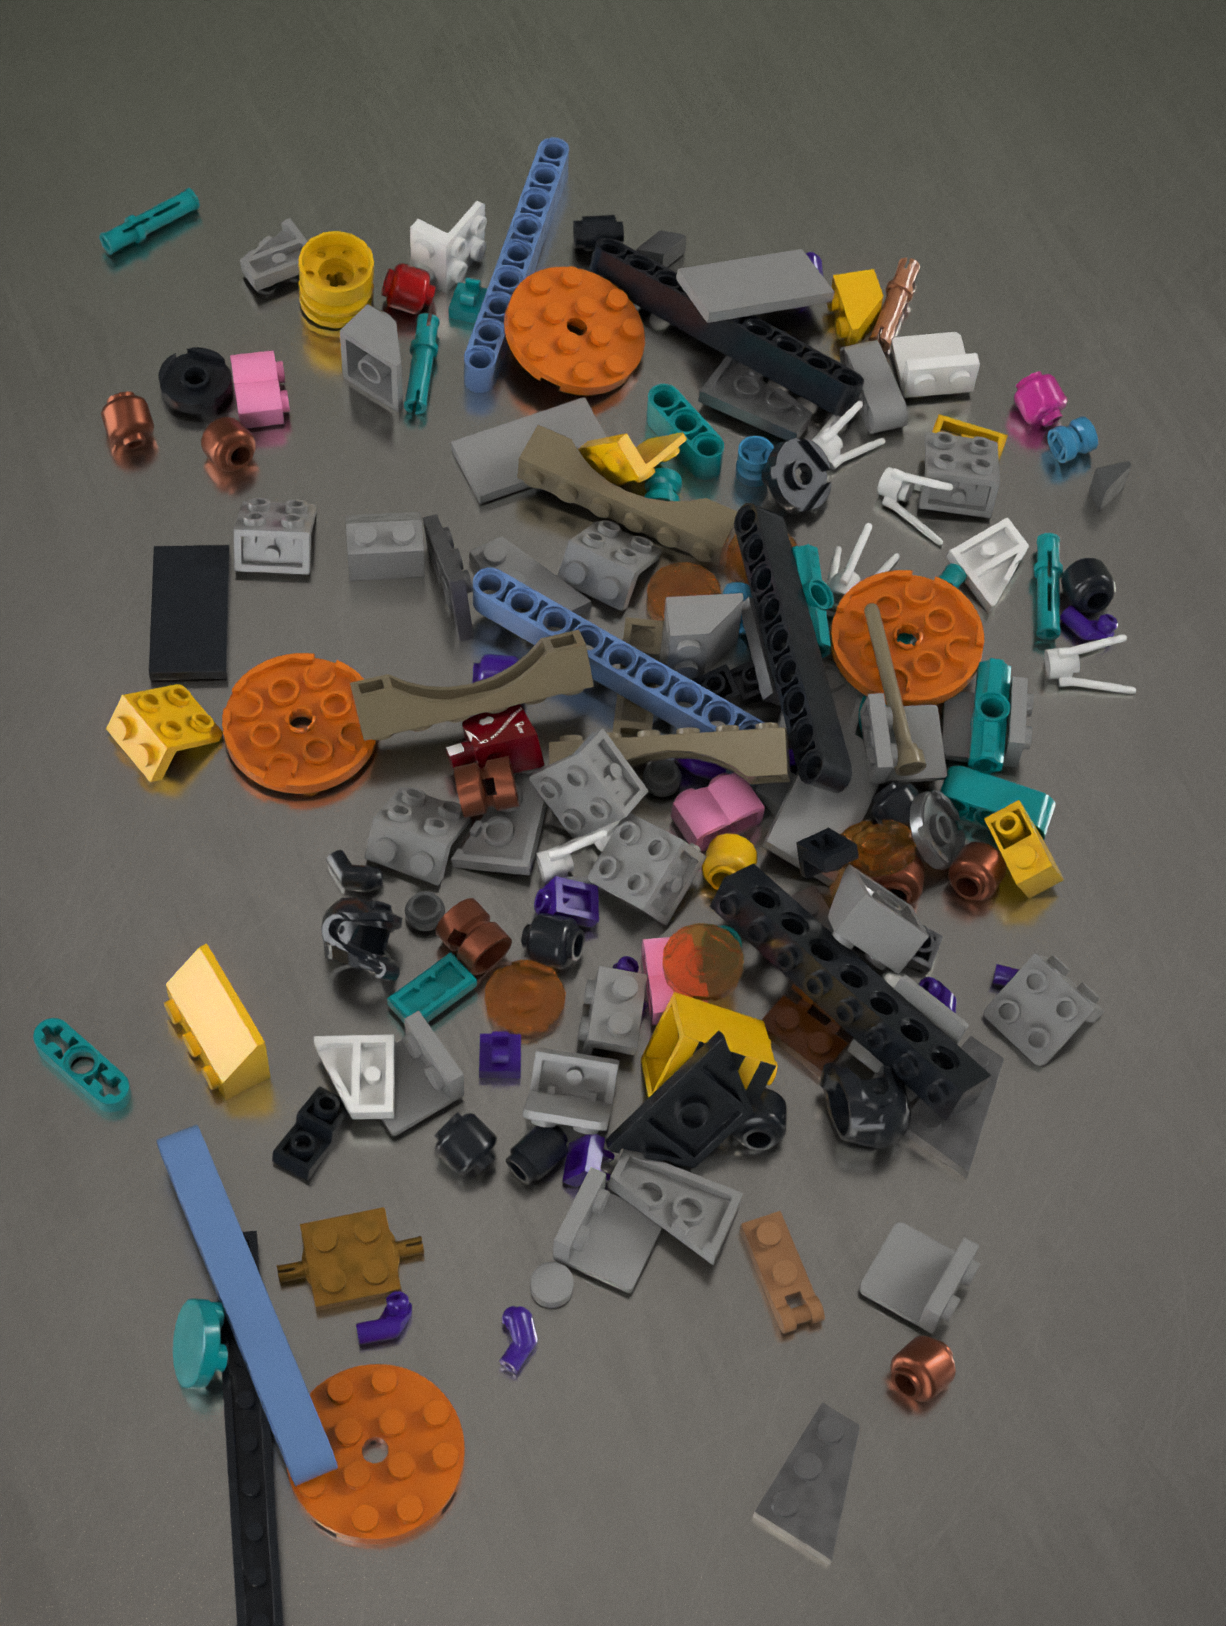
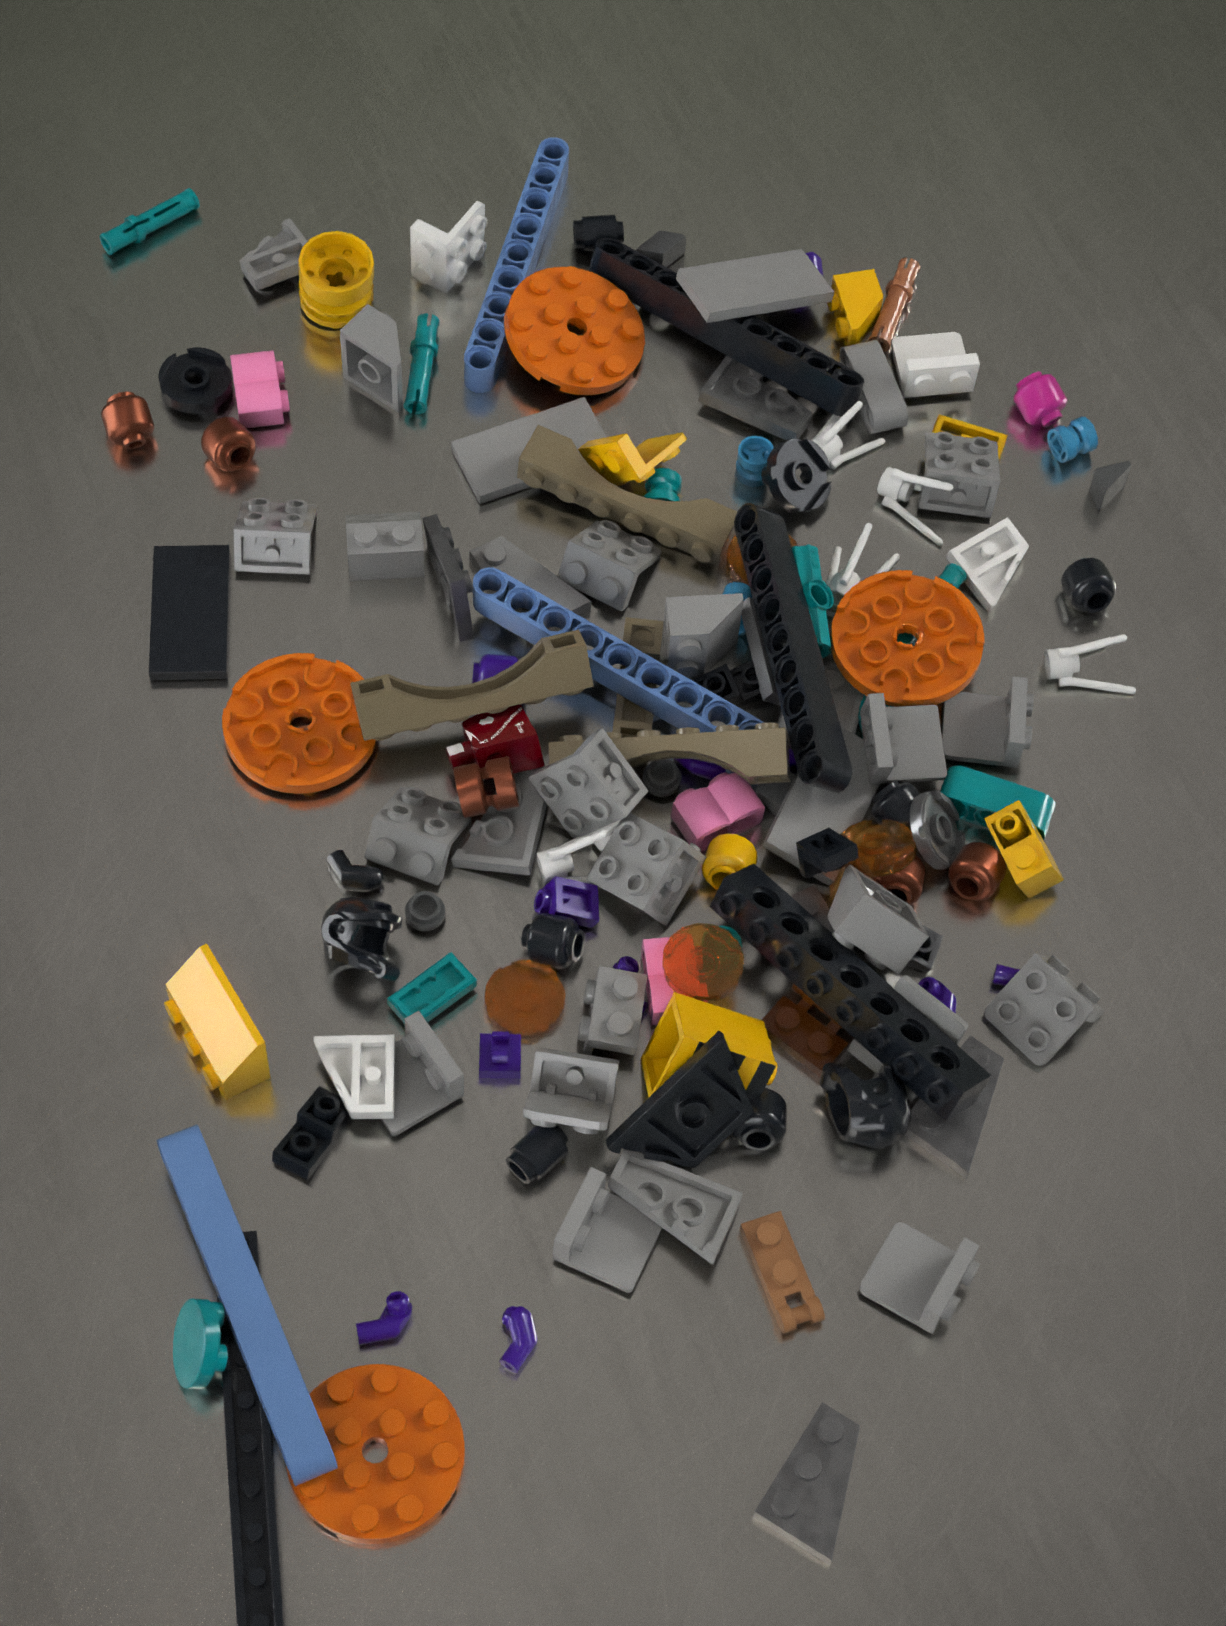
(85, 1082): teal beam -> none
(159, 723): yellow bracket -> none
(350, 1259): pearl gold plate -> none
(407, 288): red head -> none
(465, 1144): black head -> none
(467, 300): teal tile -> none
(471, 933): copper wheel -> none
(551, 1284): light grey tile -> none
(585, 1153): dark purple tile -> none
(671, 414): teal beam -> none
(676, 581): clear orange tile -> none
(910, 757): dark tan piece -> none
(922, 1369): copper head -> none
(989, 733): teal piece -> none
(1048, 551): teal pin -> none
(1089, 629): dark purple arm -> none

